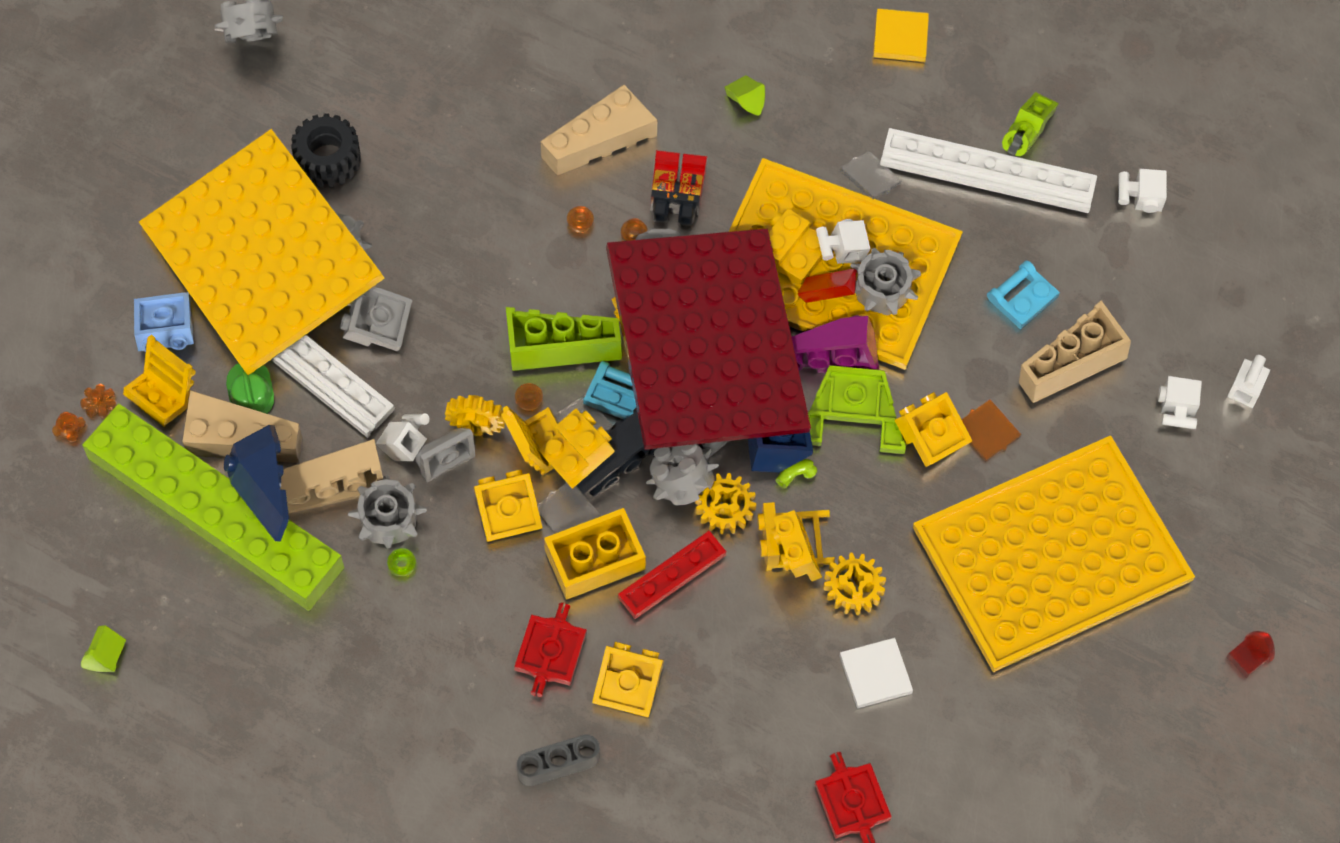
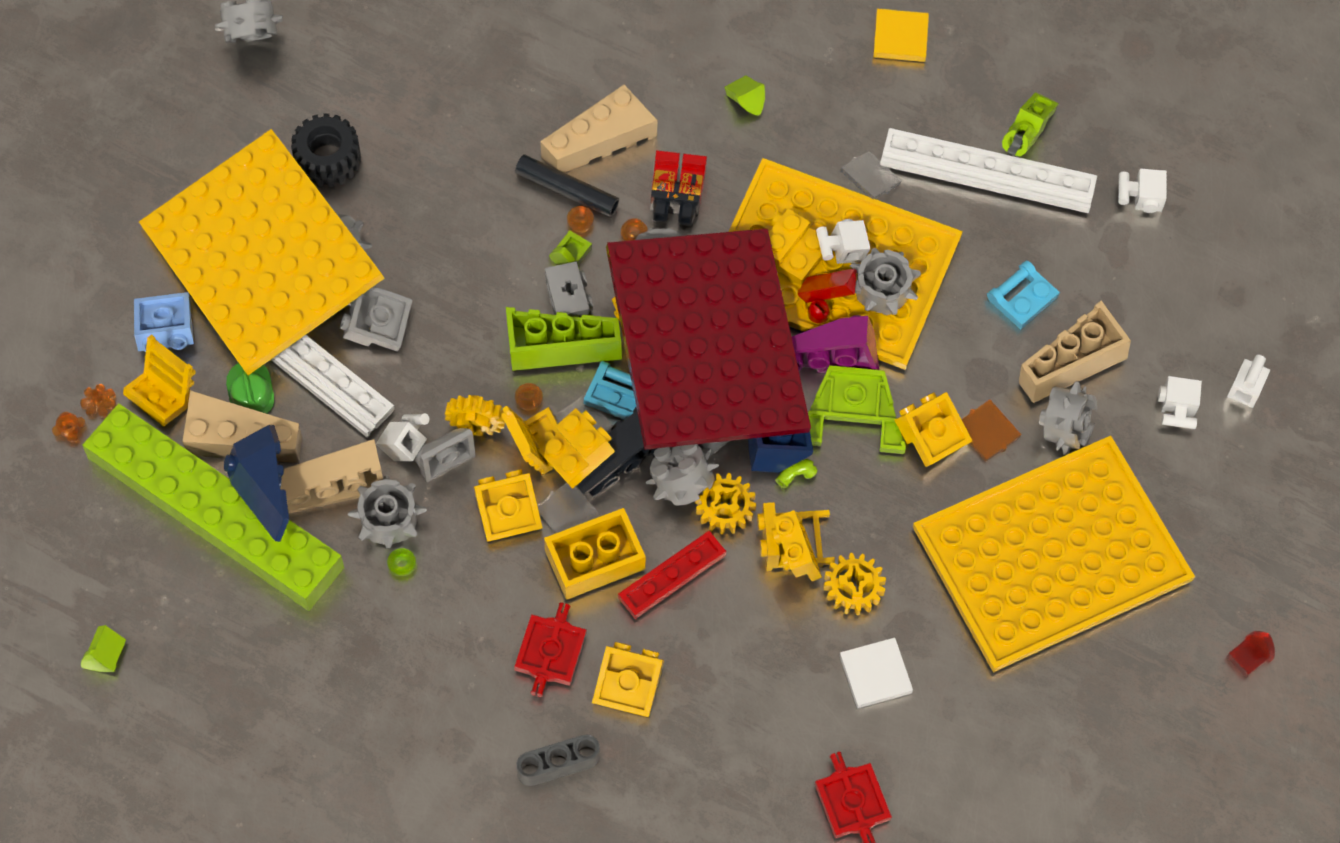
(564, 280): none -> light grey brick
(567, 185): none -> black piece
(571, 249): none -> lime tile
(816, 314): none -> red hinge
(1068, 417): none -> light grey brick

